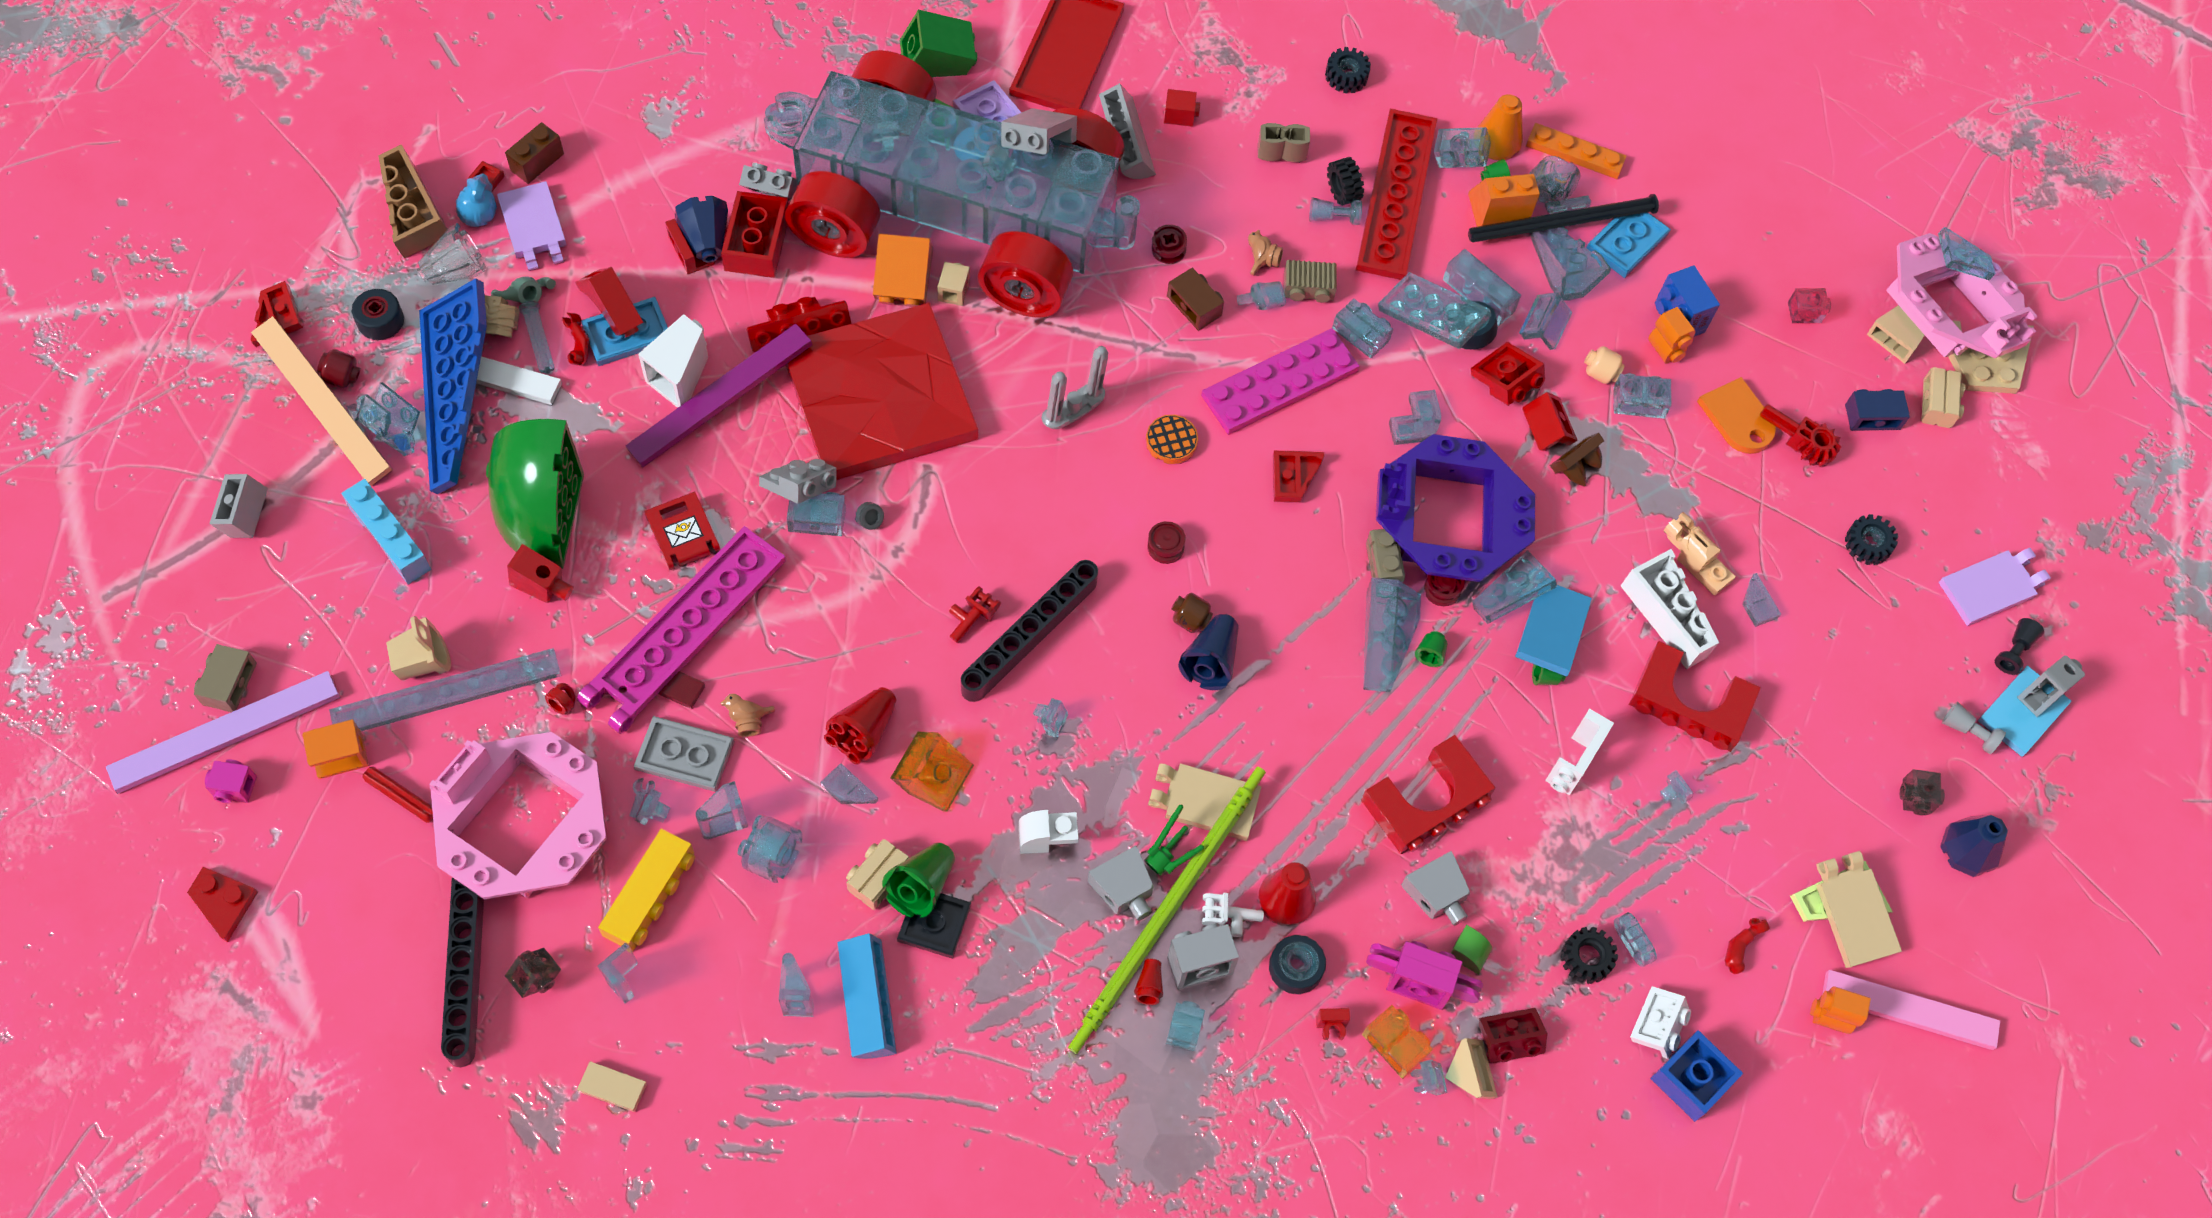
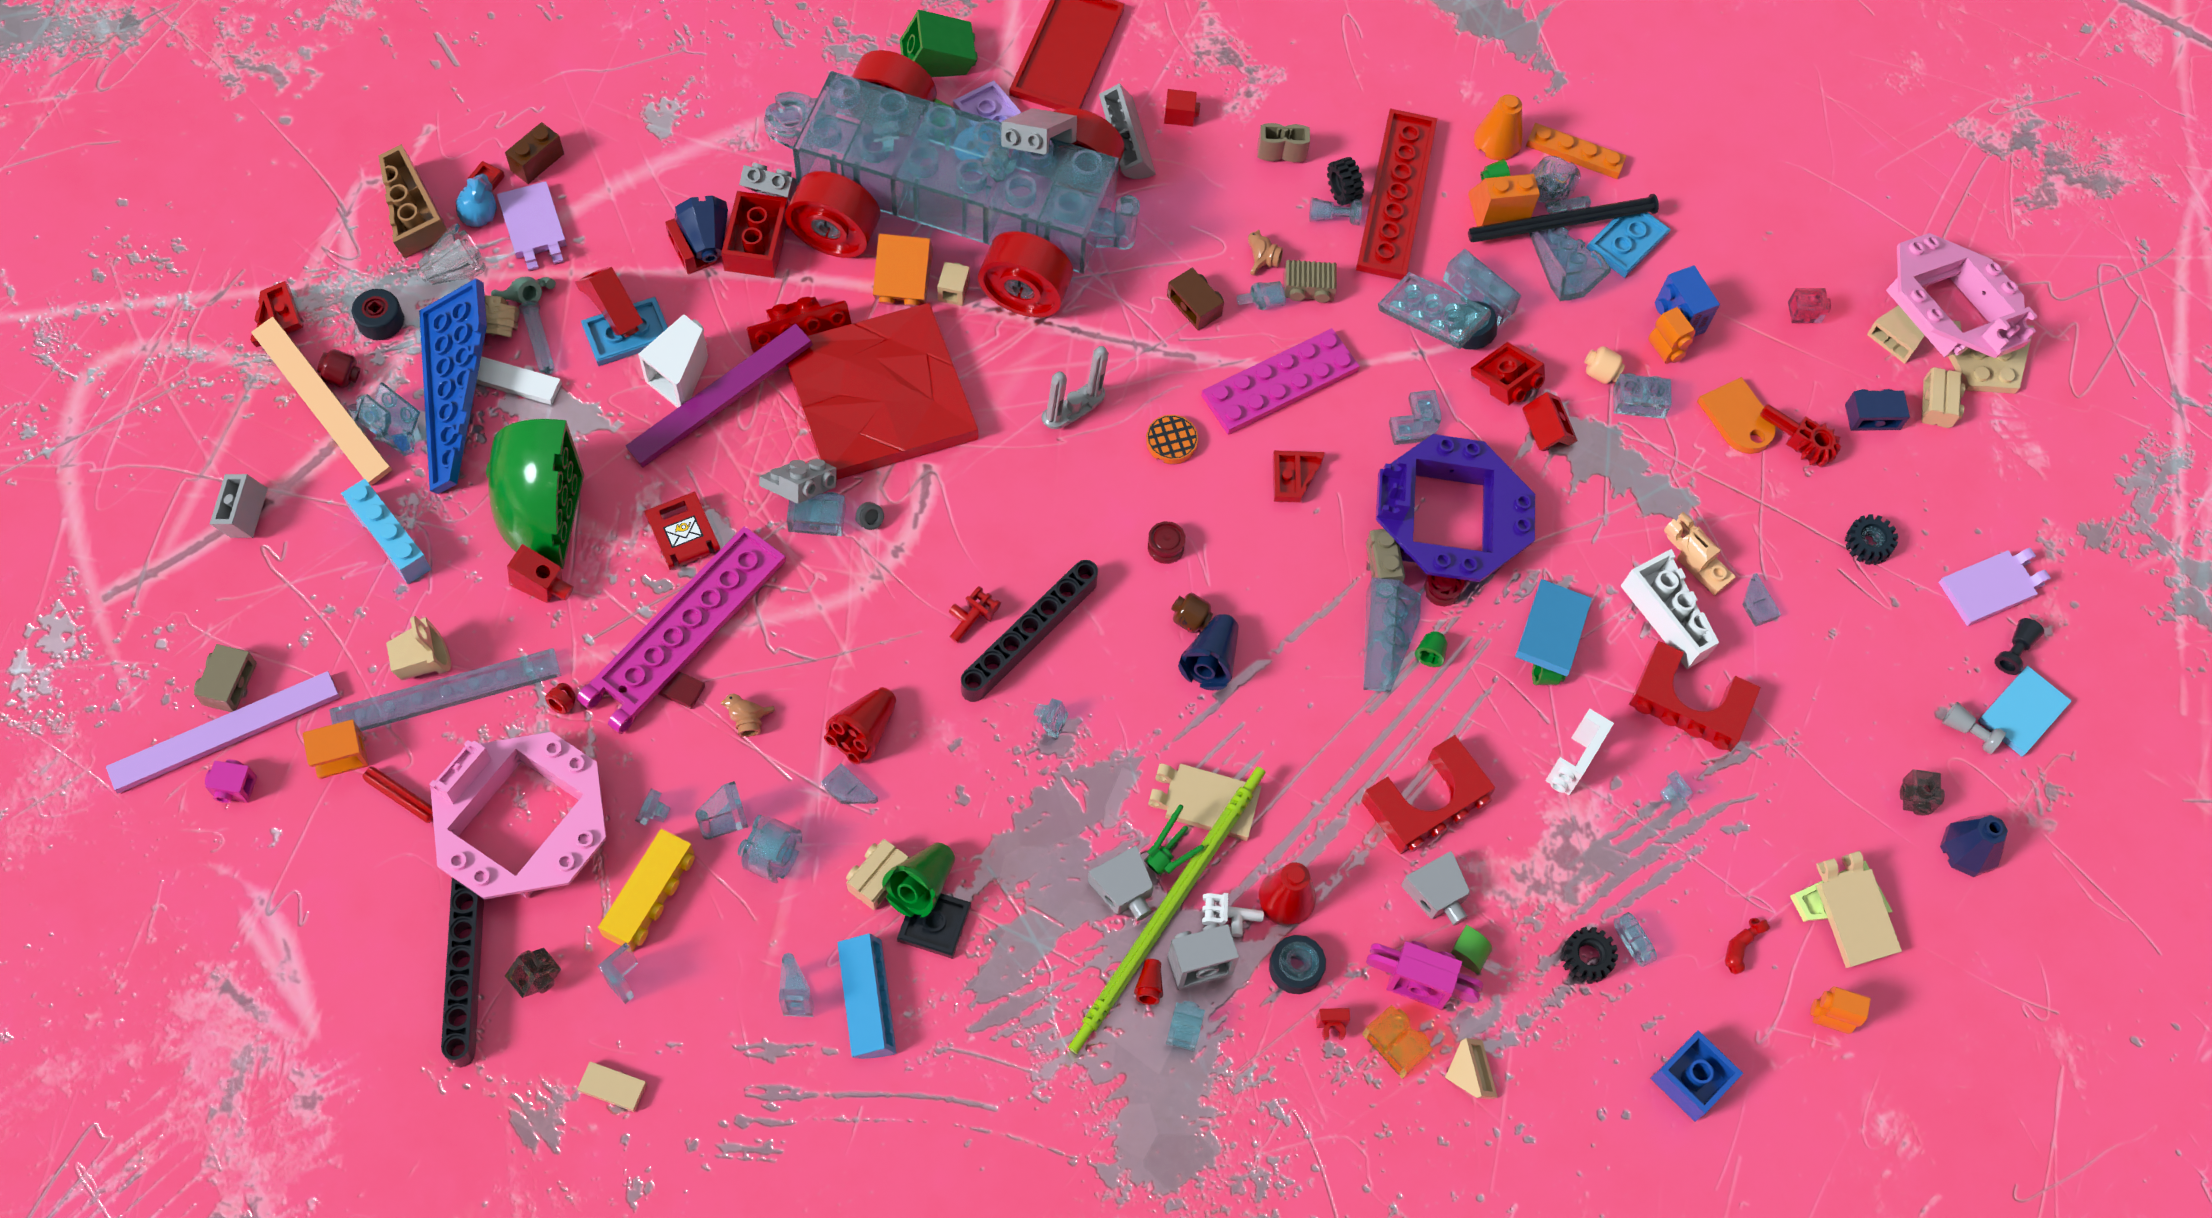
(221, 900): red wing -> none
(580, 353): red arm -> none
(640, 793): clear light blue hand -> none
(684, 753): light grey tile -> none
(932, 770): clear yellow slope -> none
(1042, 829): white brick -> none
(1169, 244): dark red wheel -> none
(1345, 60): black bush -> none
(1362, 328): clear light blue brick -> none
(1432, 1078): clear light blue tile -> none
(1462, 147): clear light blue brick -> none
(1513, 588): clear light blue wing -> none
(1513, 1035): dark red bracket -> none
(1547, 319): clear light blue panel -> none
(1571, 462): reddish brown tile -> none
(1661, 1021): white bracket -> none
(1920, 1011): bright pink tile -> none
(1965, 256): clear light blue wing -> none
(2060, 676): light grey torso -> none

